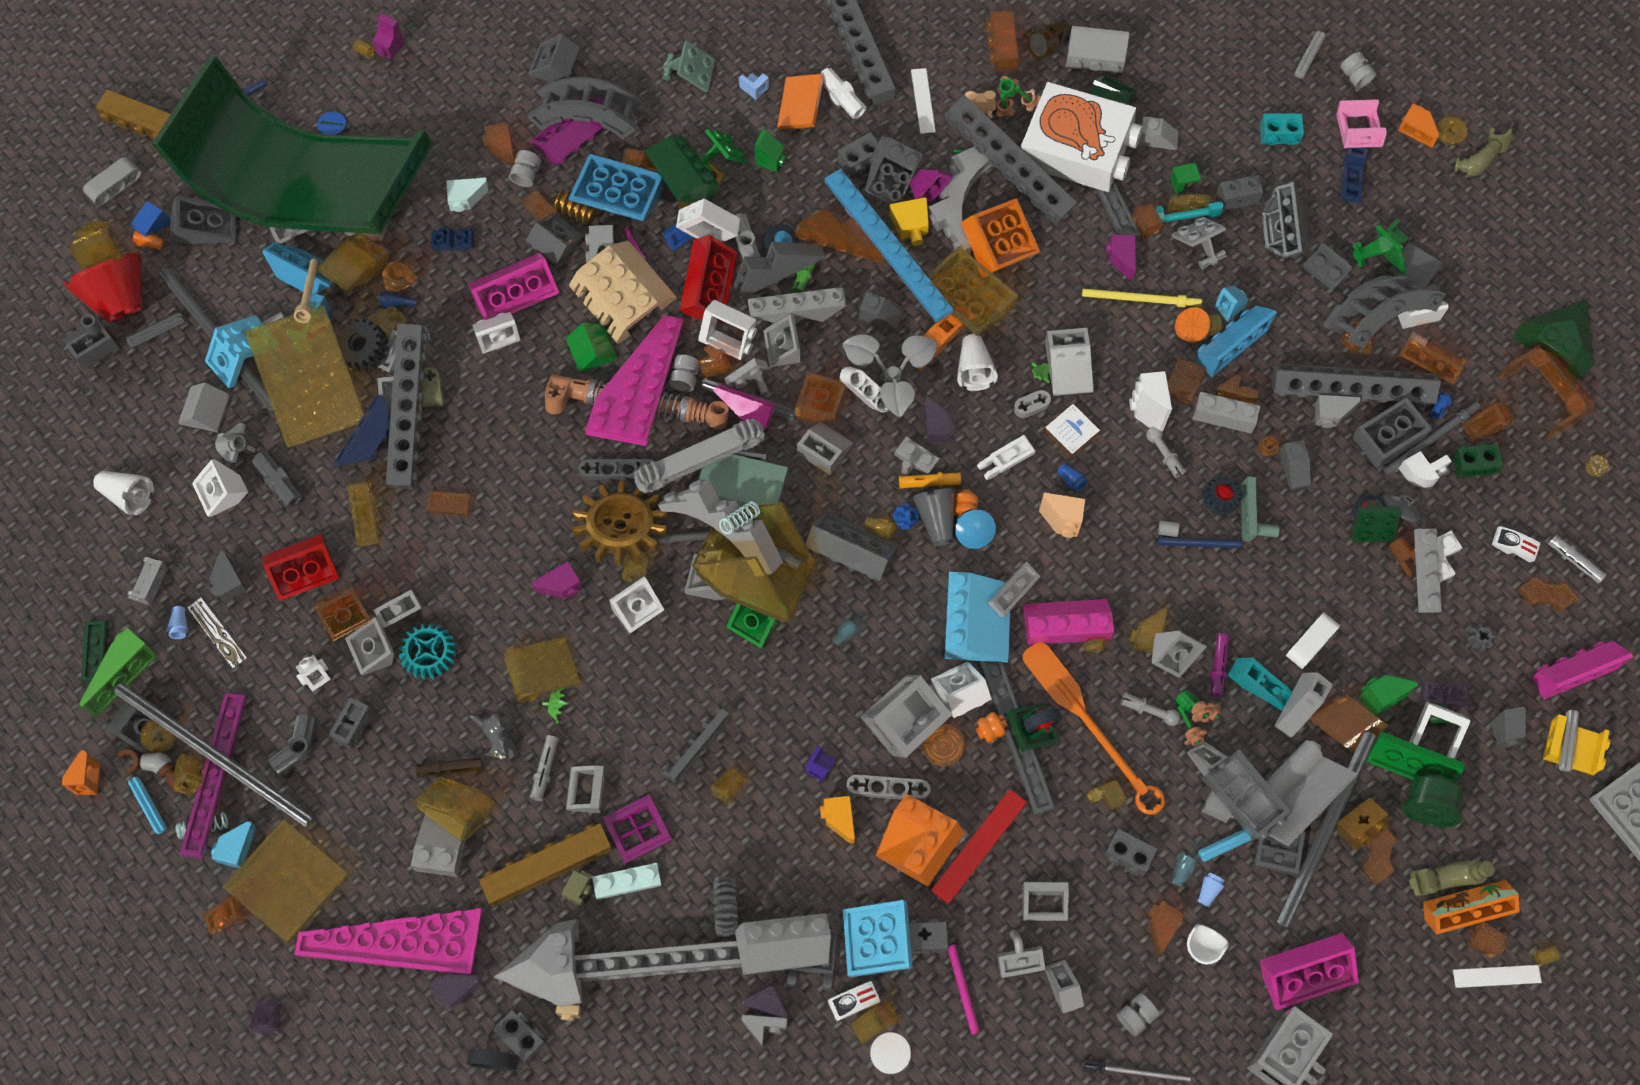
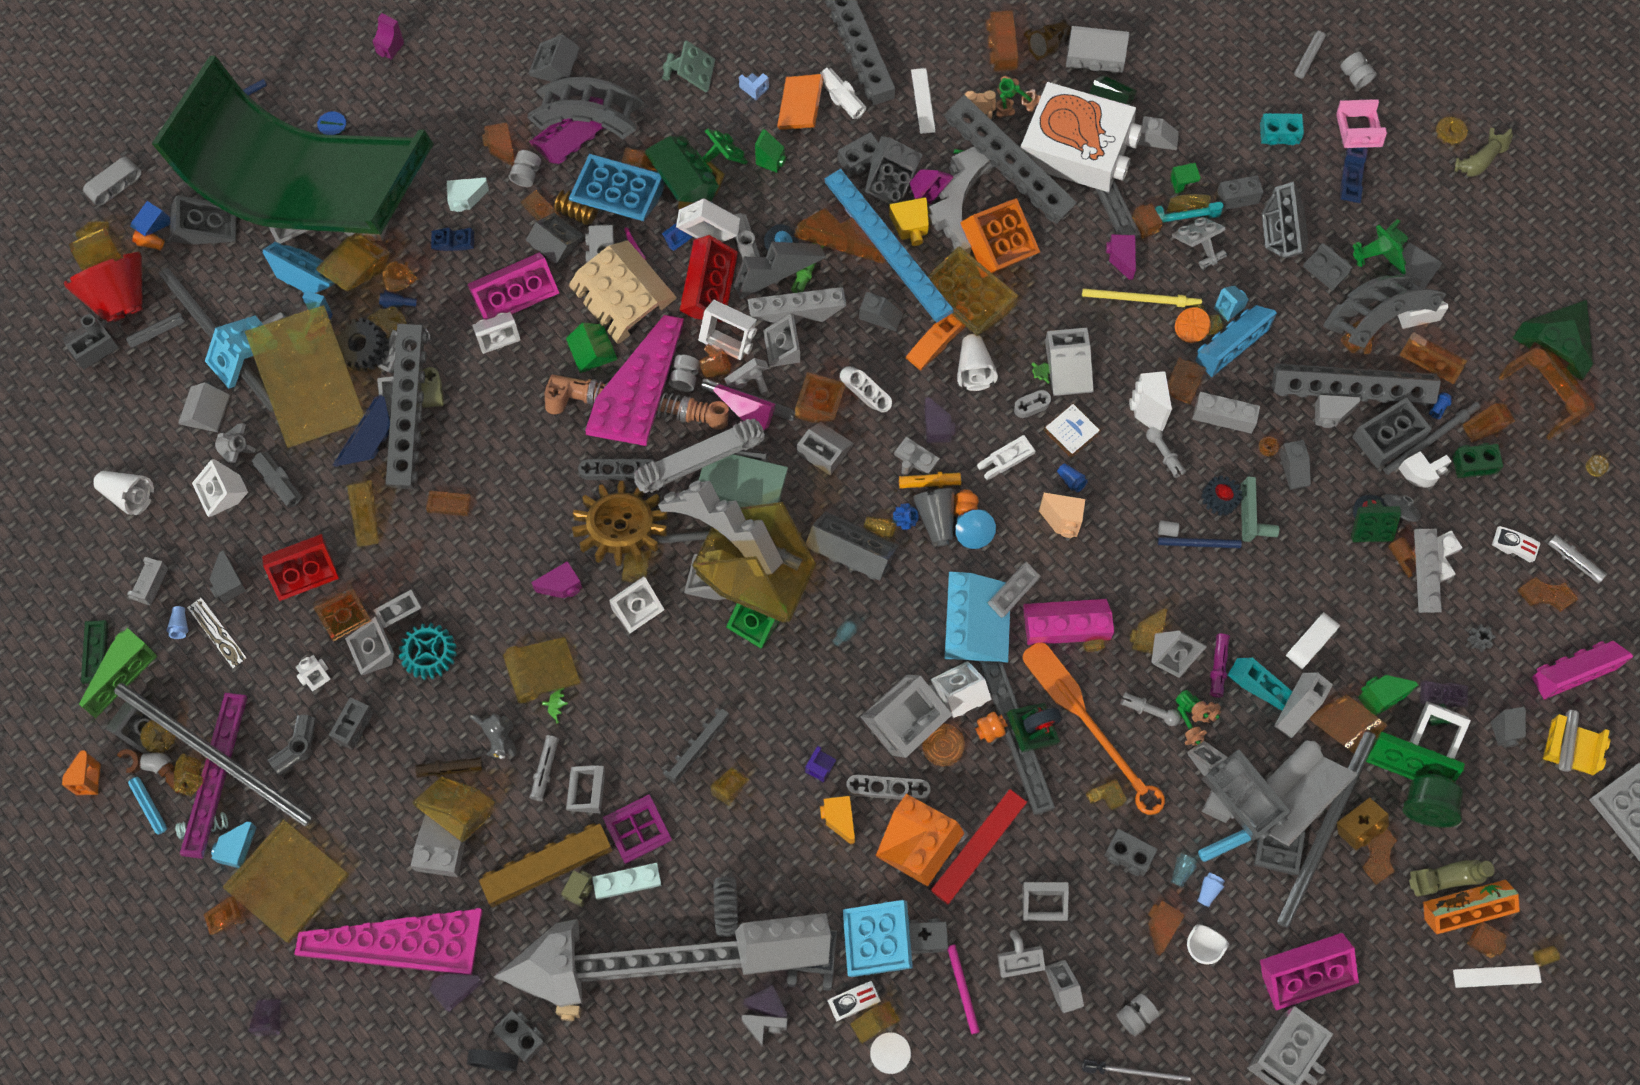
(131, 114): pearl gold brick -> none
(303, 312): tan piece -> none
(363, 48): clear yellow hinge -> none
(739, 517): light aqua piece -> none
(895, 394): light grey plant -> none
(1231, 390): clear orange slope -> none
(1420, 125): orange slope -> none

